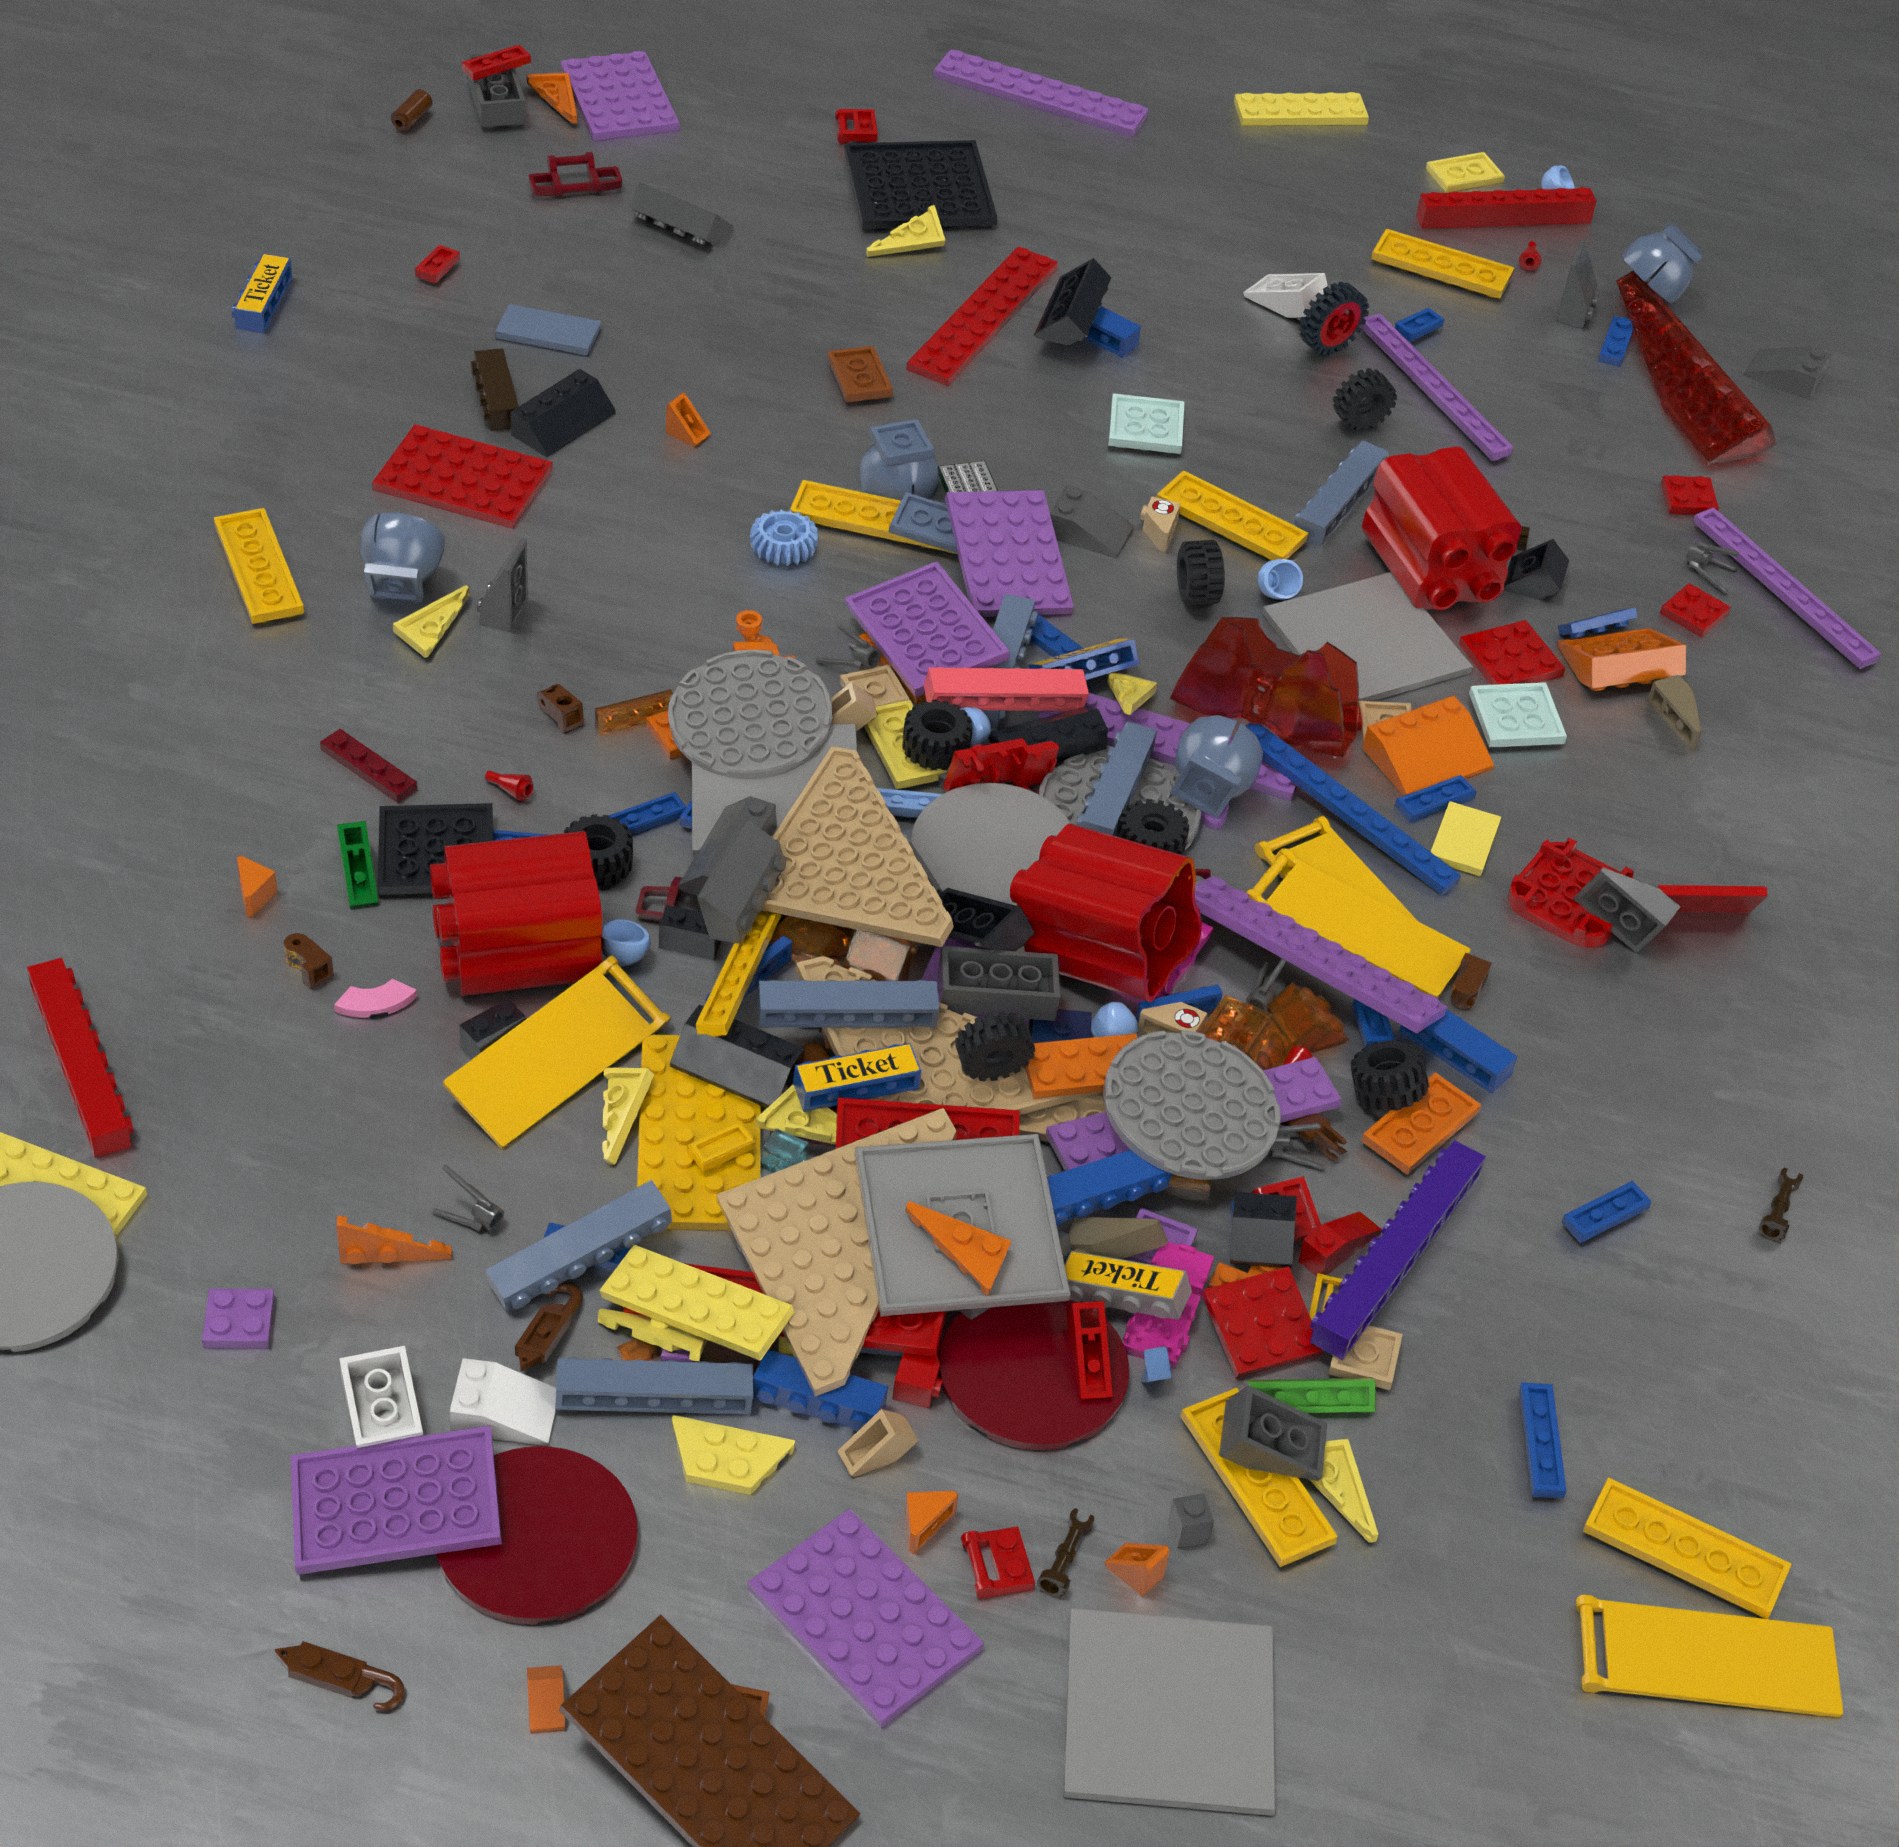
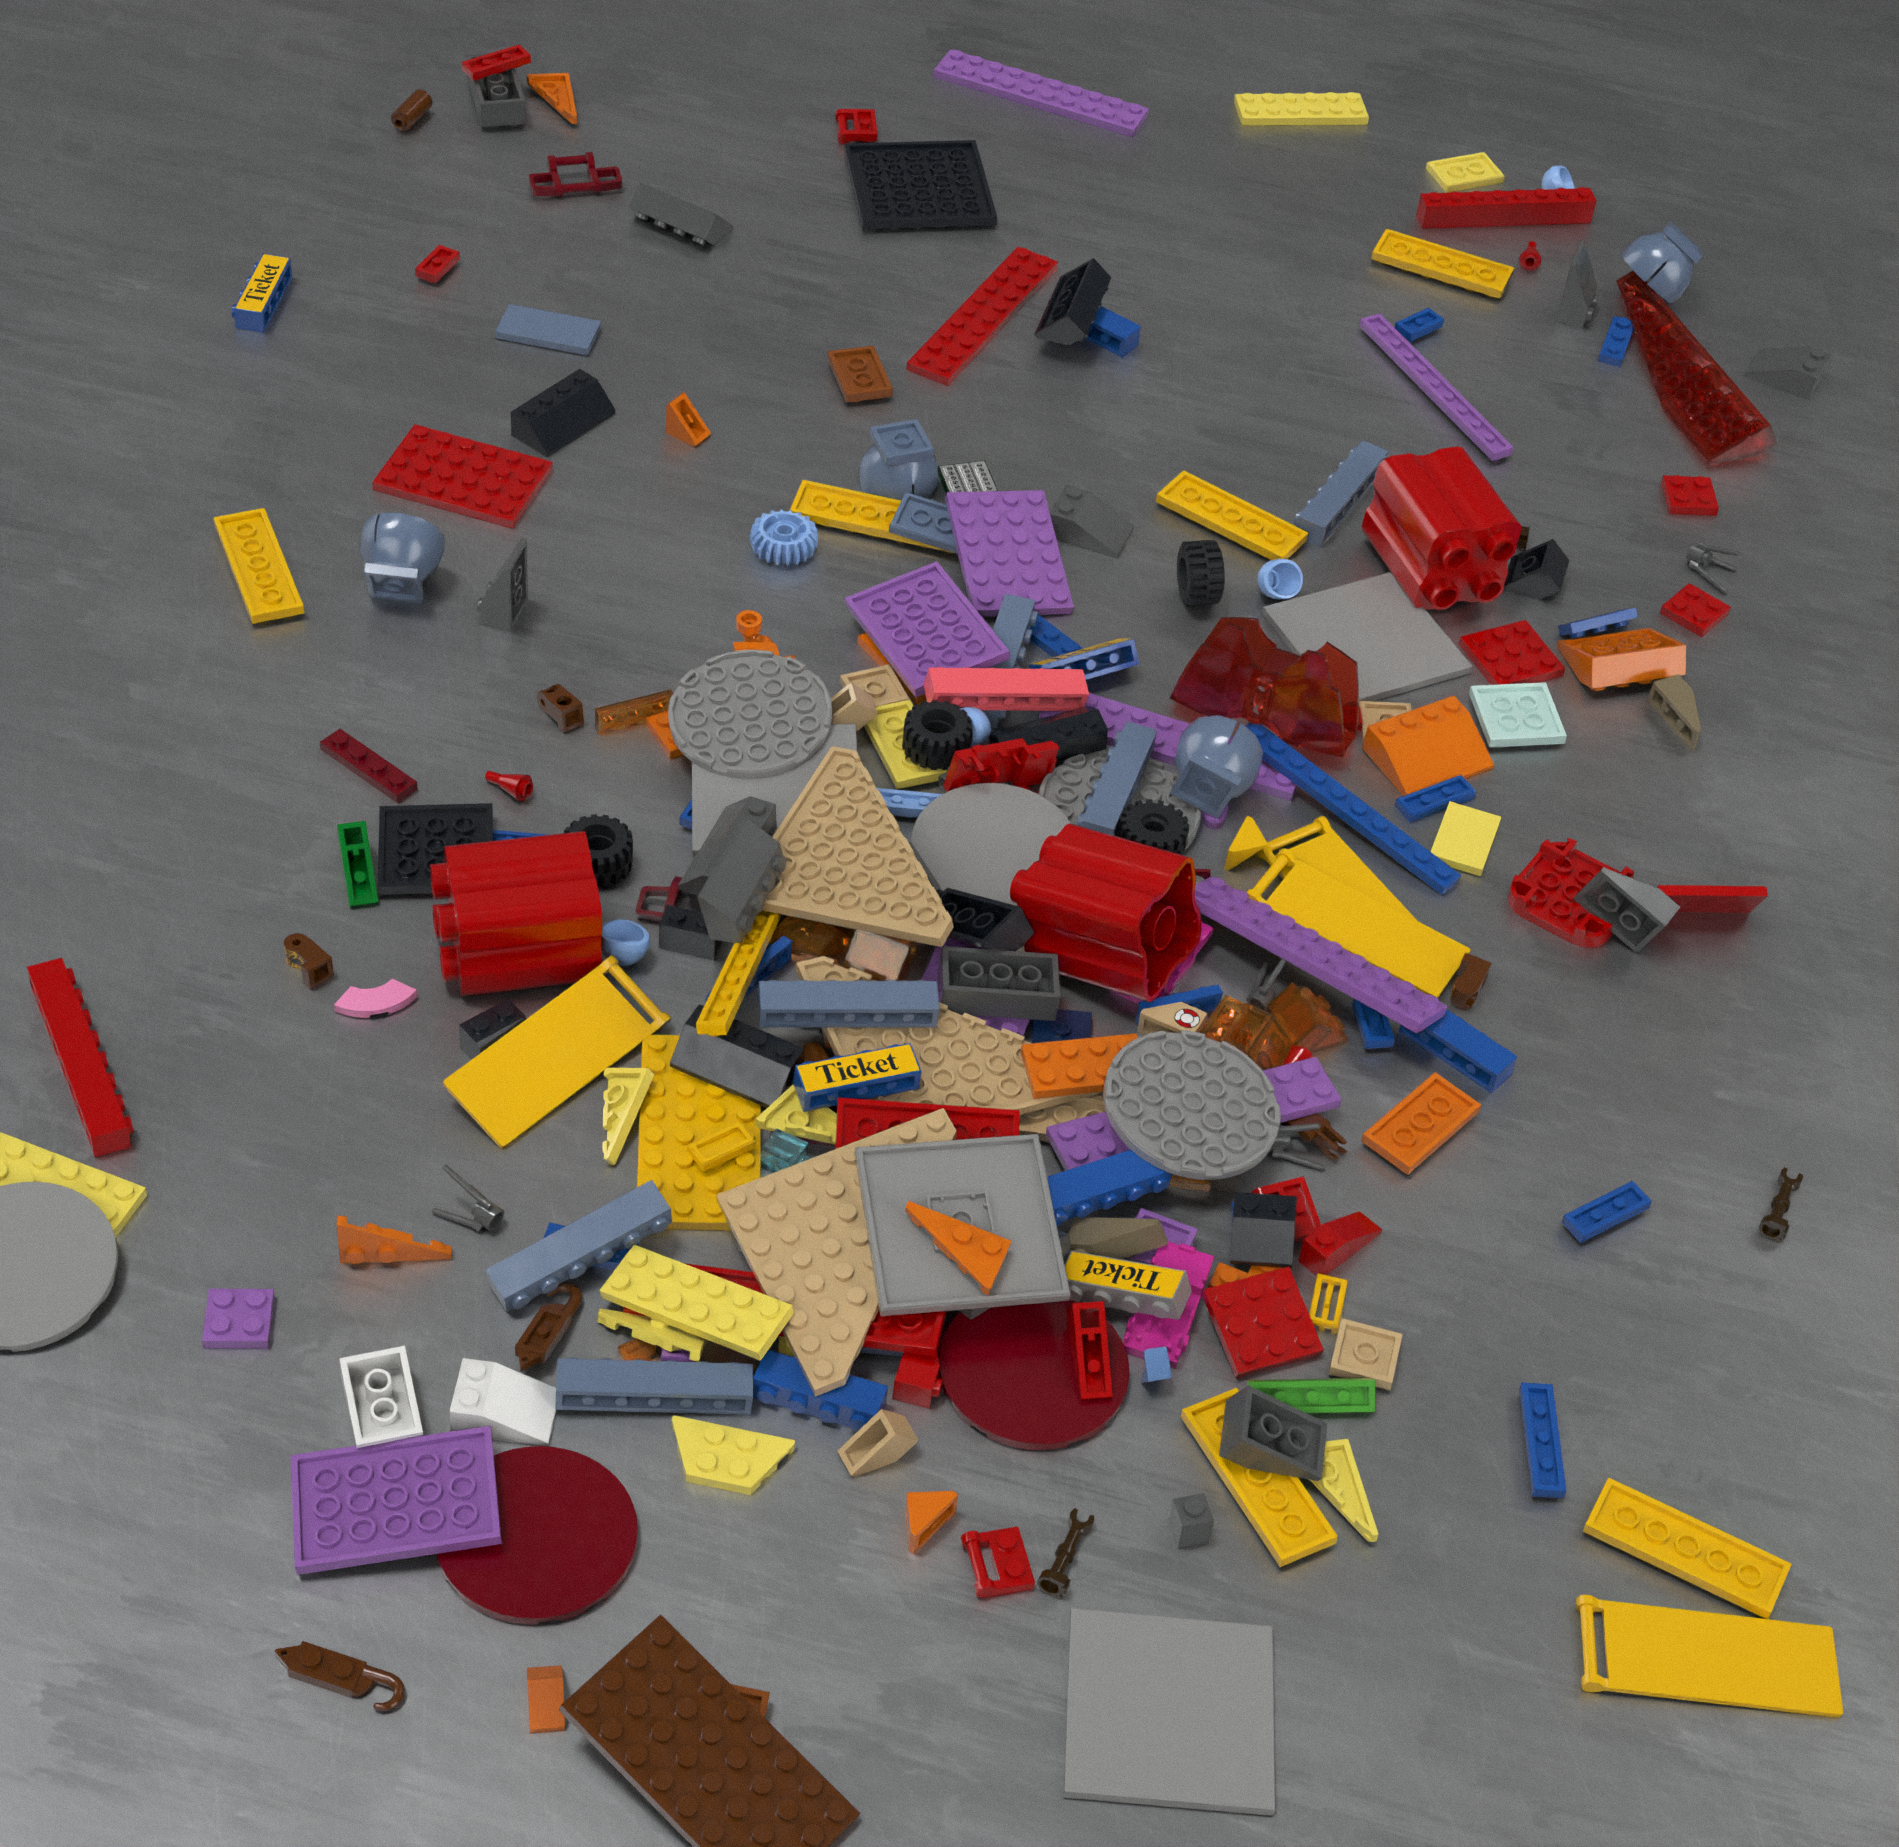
(256, 883): orange slope -> none
(427, 626): light yellow wing -> none
(494, 387): dark brown brick -> none
(620, 96): medium lavender plate -> none
(651, 813): blue tile -> none
(863, 653): dark grey plant -> none
(865, 1617): medium lavender plate -> none
(917, 234): light yellow wing -> none
(995, 1046): black tyre -> none
(1113, 1020): light blue hat -> none
(1131, 690): light yellow wing -> none
(1139, 1565): orange slope -> none
(1146, 423): light aqua plate -> none
(1160, 521): tan slope -> none
(1246, 843): none -> yellow slope
(1287, 292): white slope -> none
(1333, 318): black wheel -> none
(1364, 413): black tyre -> none
(1389, 1075): black tyre -> none
(1397, 1250): dark purple brick -> none
(1788, 589): medium lavender plate -> none

